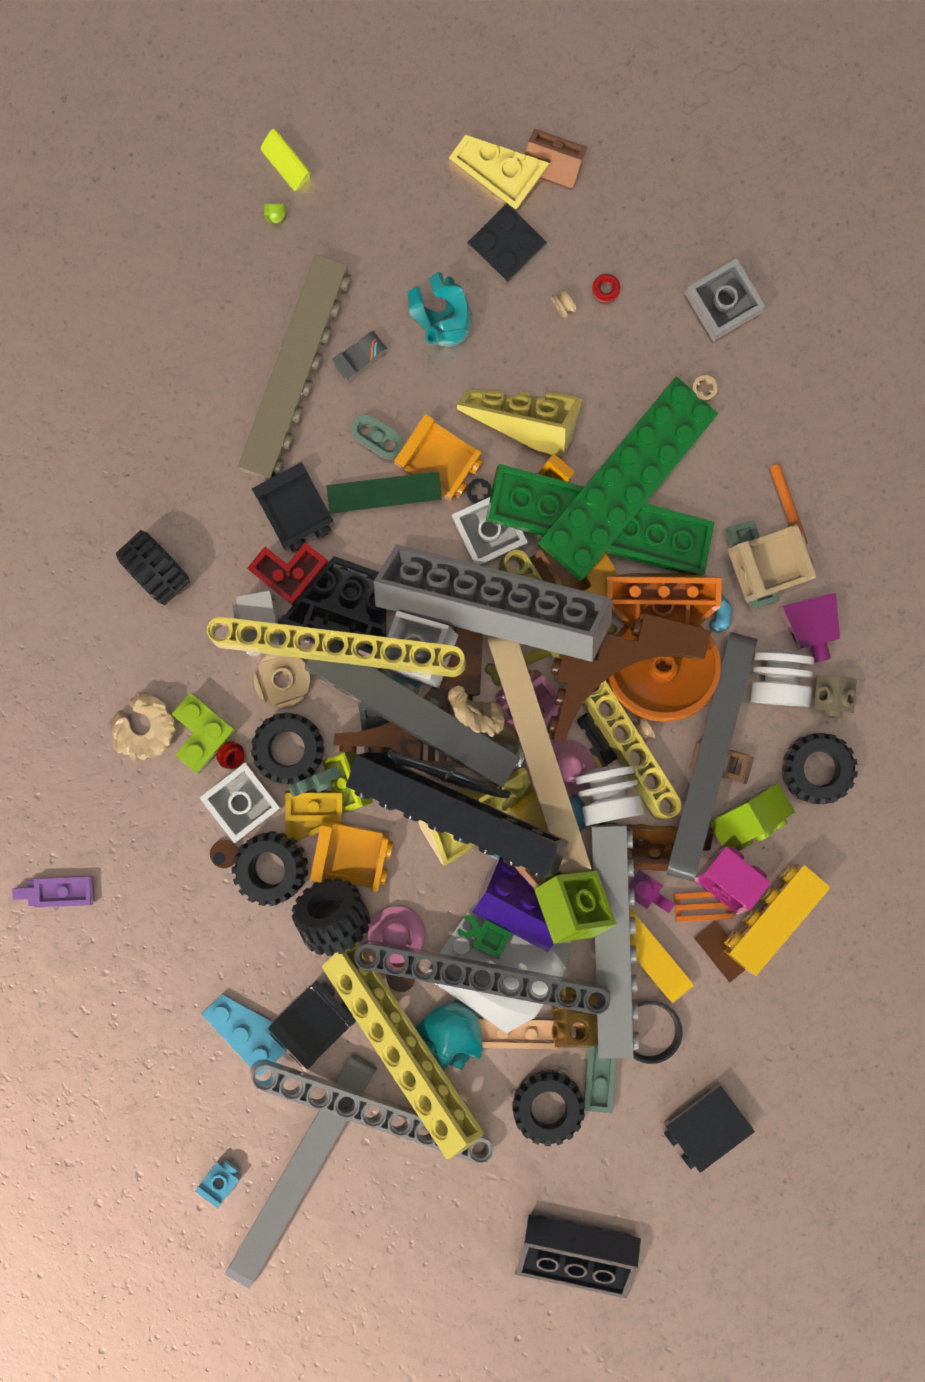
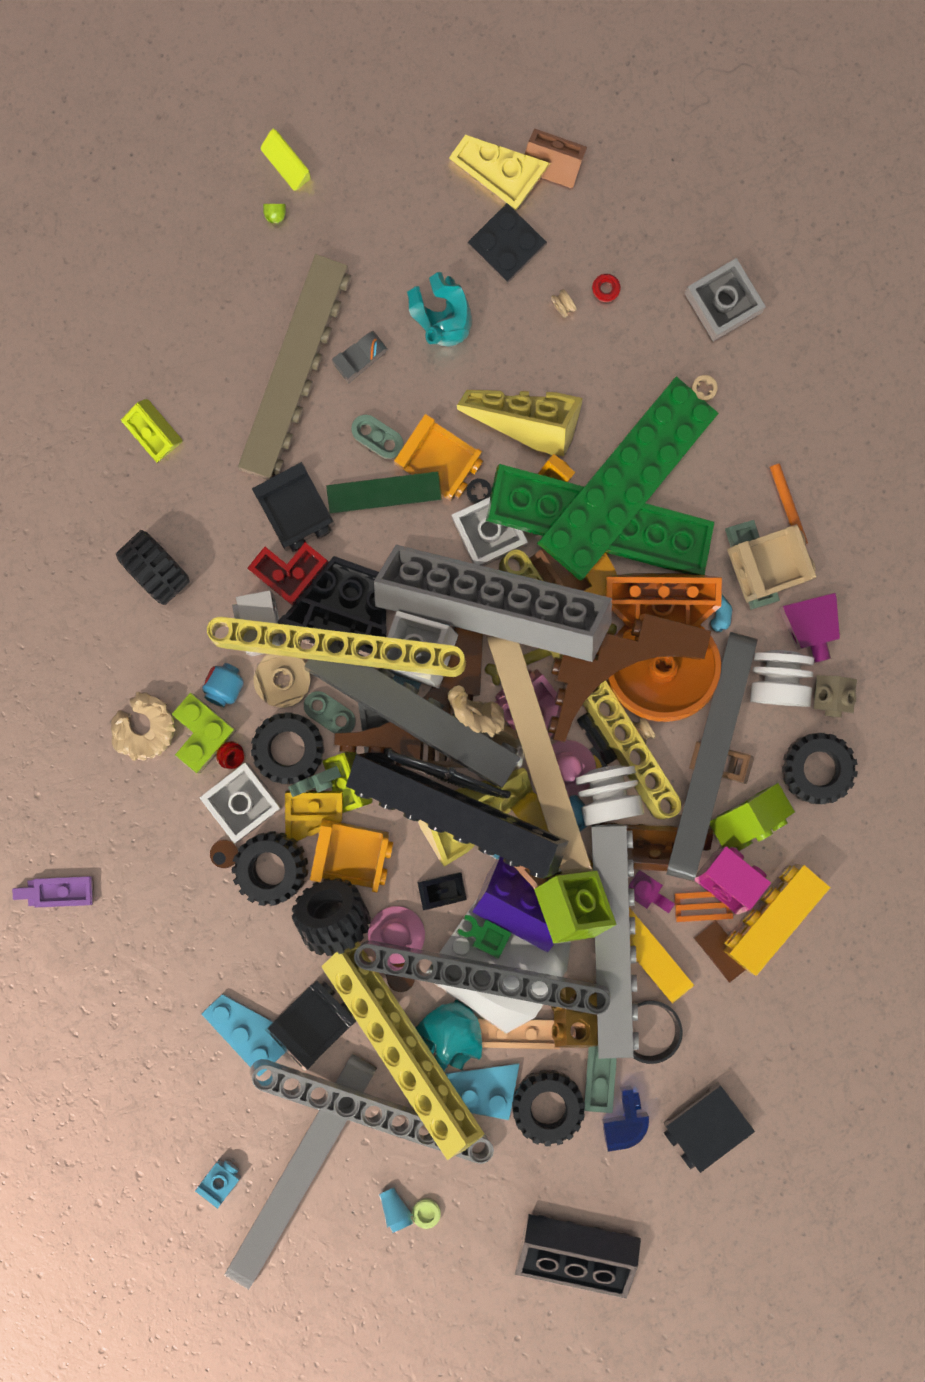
(151, 430): none -> neon yellow slope
(222, 685): none -> dark azure head
(329, 713): none -> sand green plate
(395, 1211): none -> medium azure cone
(426, 1213): none -> yellowish green tile
(441, 890): none -> black slope
(487, 1089): none -> medium azure wing
(626, 1130): none -> clear blue brick

